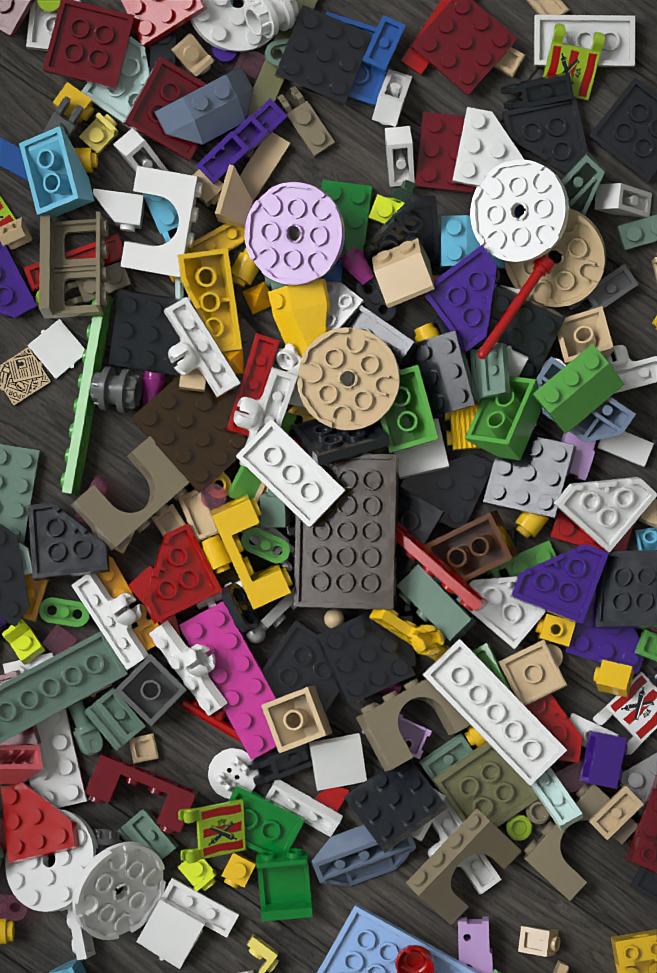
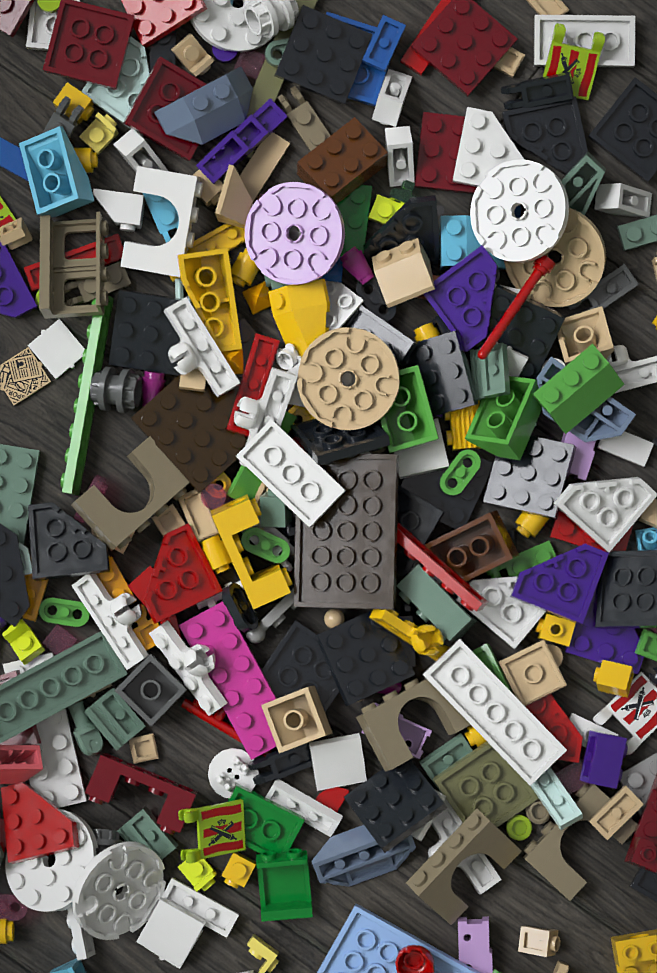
(343, 161): none -> reddish brown brick
(459, 472): none -> bright green plate

